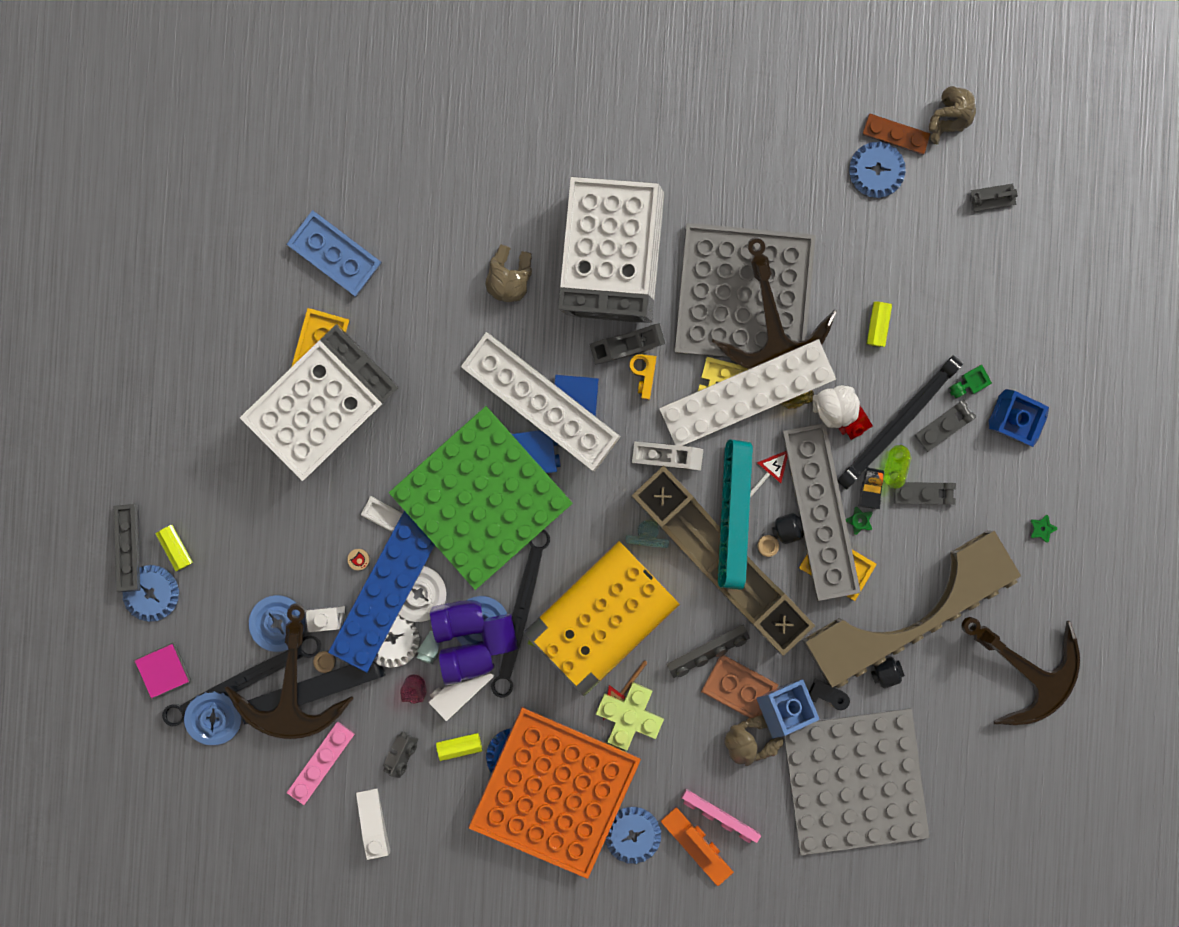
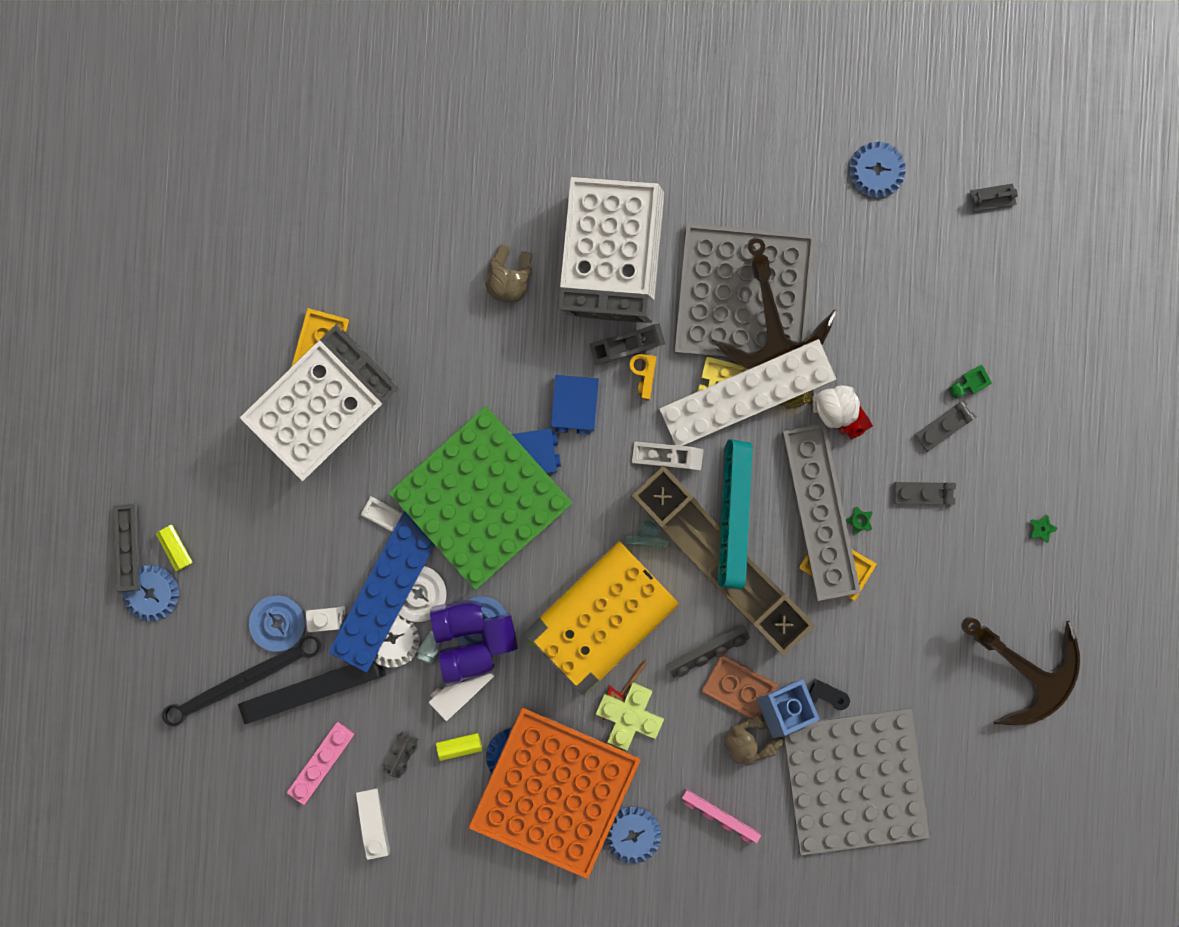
(162, 670): dark pink tile -> none
(200, 727): medium blue gear -> none
(287, 718): dark brown piece -> none
(324, 662): tan tile -> none
(334, 253): medium blue plate -> none
(358, 559): tan tile -> none
(413, 689): clear pink plate -> none
(521, 612): black piece -> none
(540, 401): white plate -> none
(698, 848): orange bracket -> none
(768, 546): tan tile -> none
(774, 466): piece -> none
(788, 528): black head -> none
(871, 488): black leg -> none
(879, 324): neon yellow axle -> none
(888, 673): black head -> none
(896, 134): dark orange plate -> none
(897, 465): clear neon green plate -> none
(900, 422): black piece -> none
(960, 105): dark tan hair -> none
(976, 573): dark tan arch -> none
(1018, 417): blue slope -> none

